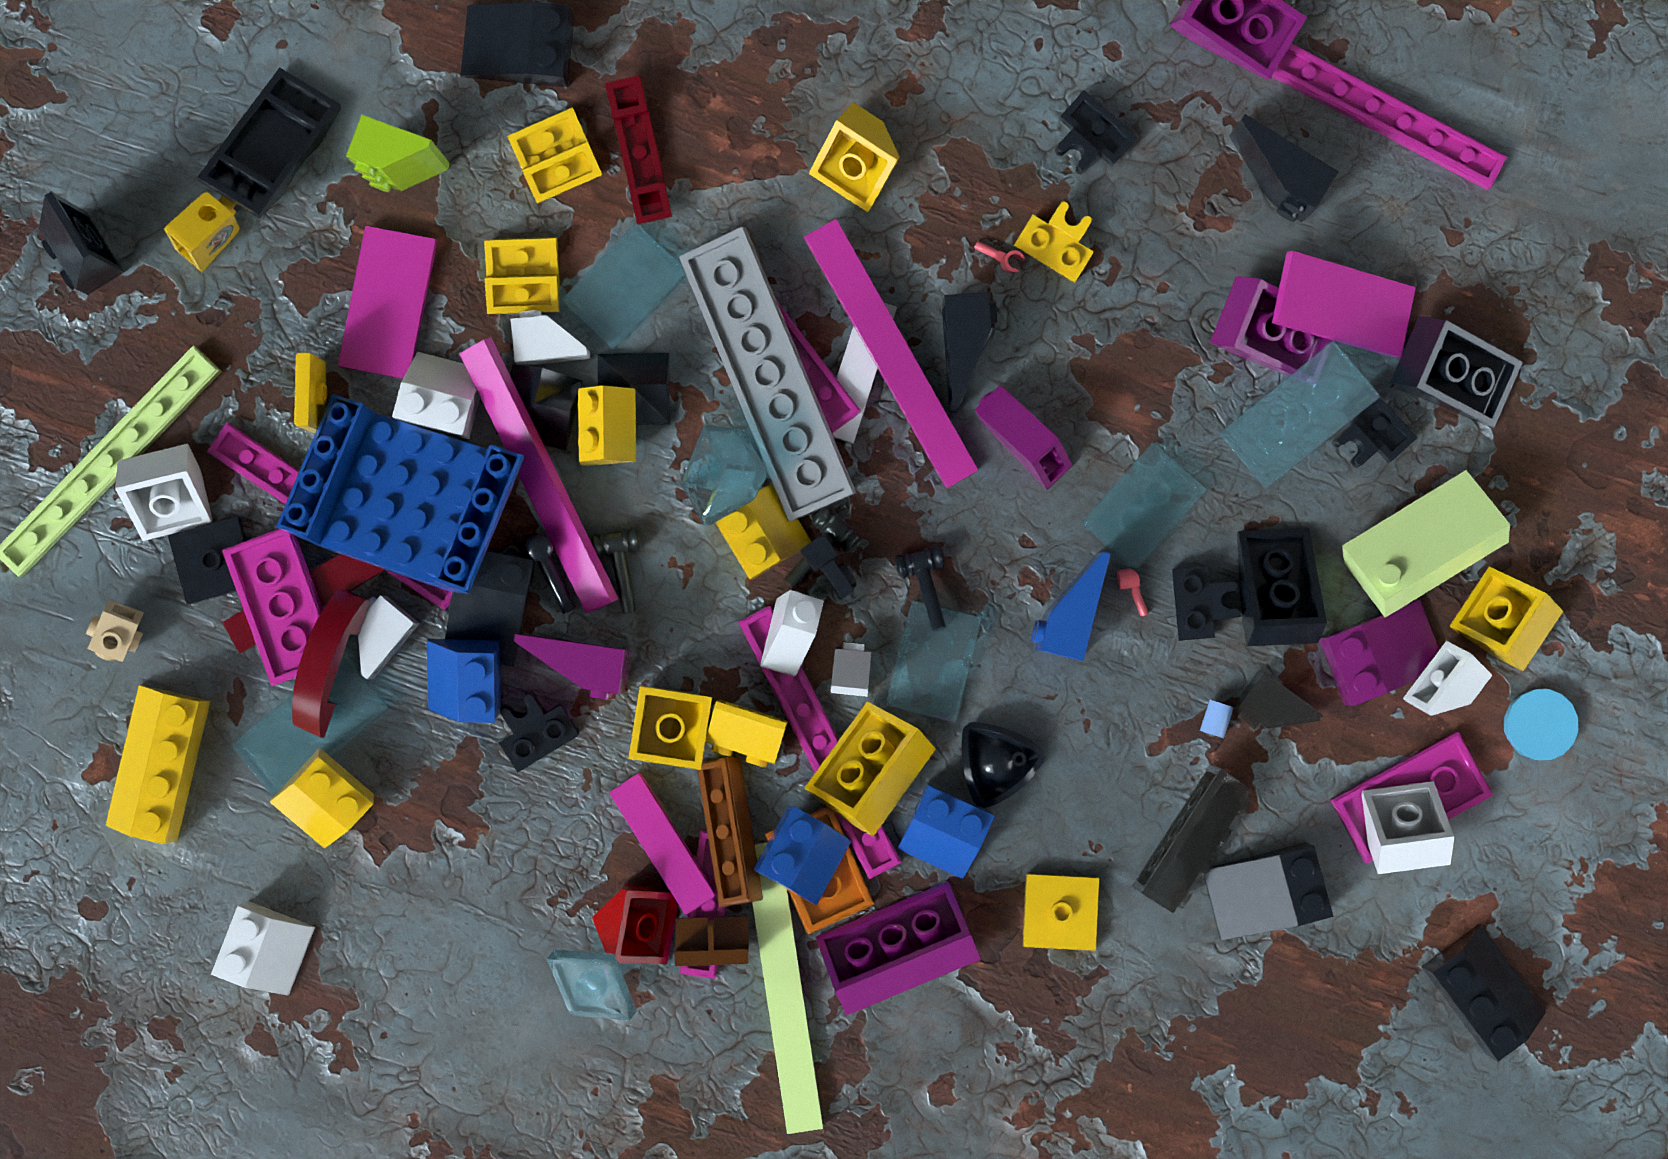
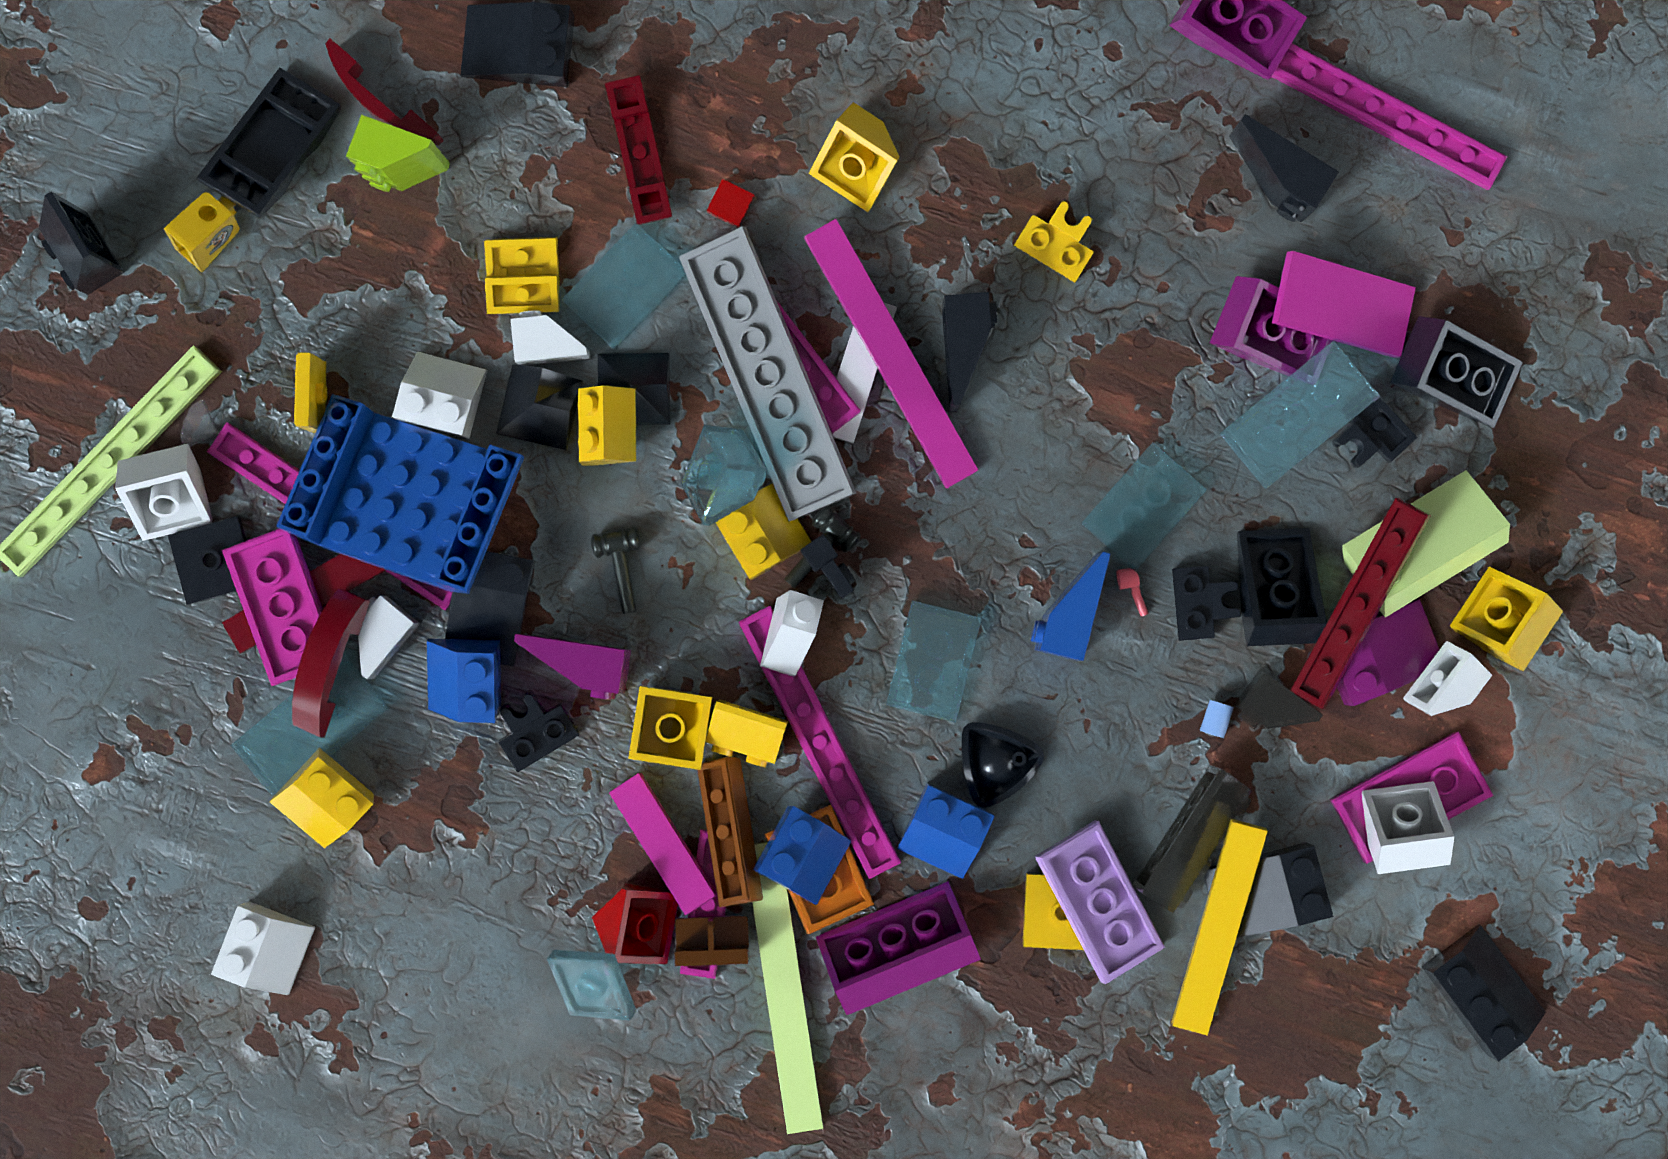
(115, 631): tan brick -> none
(157, 765): yellow slope -> none
(198, 424): none -> clear tile
(349, 70): none -> dark red slope
(387, 302): dark pink tile -> none
(539, 475): dark pink tile -> none
(540, 548): black piece -> none
(554, 155): yellow slope -> none
(730, 203): none -> red tile
(851, 670): white slope -> none
(870, 768): yellow slope -> none
(920, 563): black piece -> none
(1000, 256): coral hand -> none
(1024, 436): magenta slope -> none
(1093, 133): black plate -> none
(1100, 902): none -> lavender tile
(1219, 926): none -> yellow tile
(1360, 603): none -> dark red tile
(1541, 724): medium azure tile -> none

